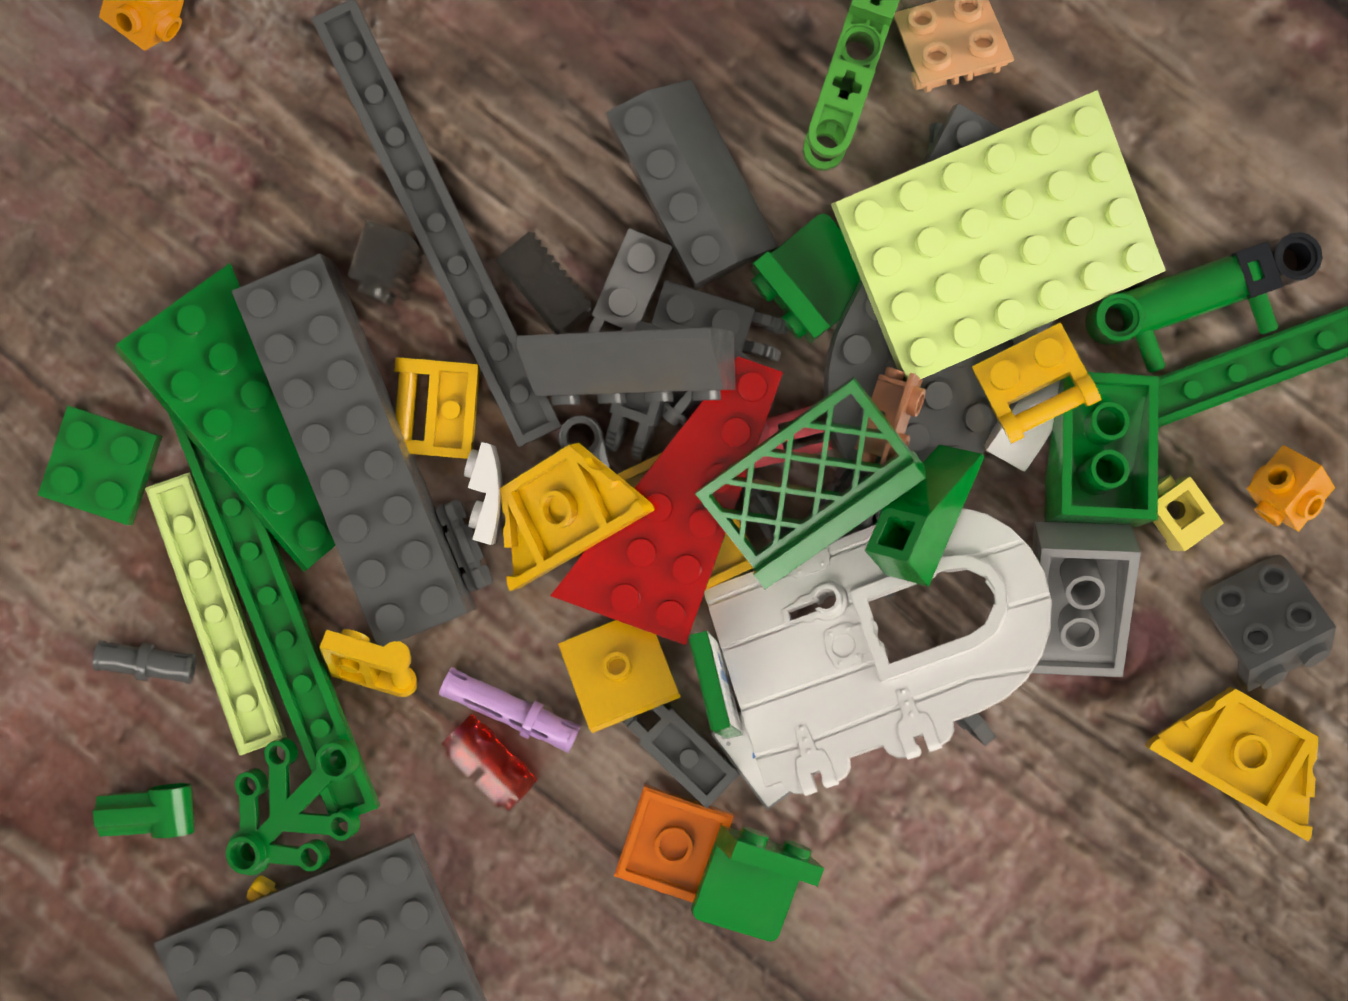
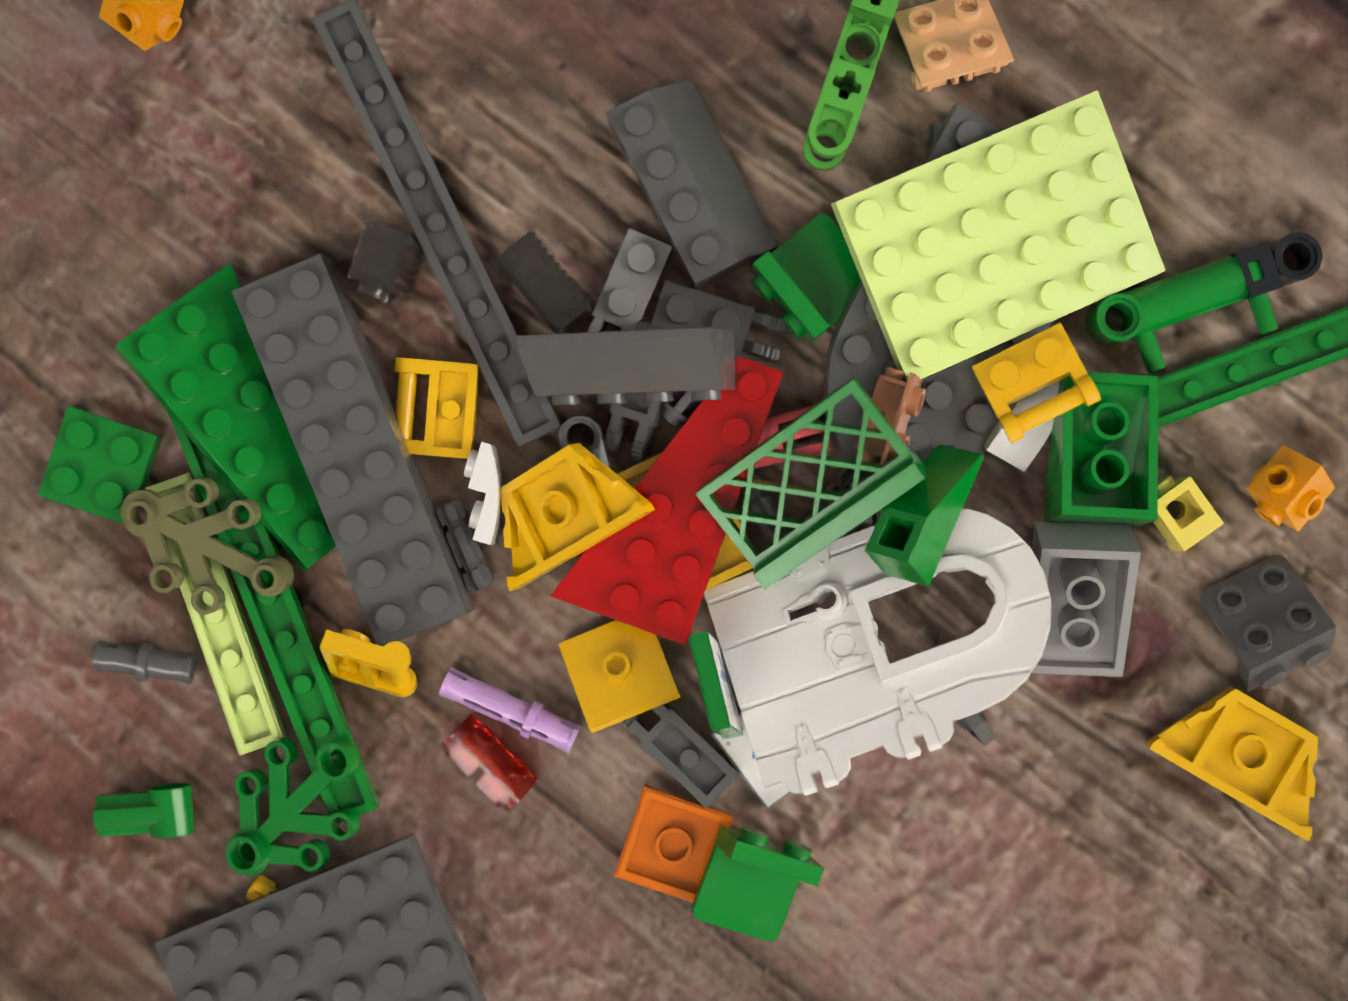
(198, 543): none -> olive plant

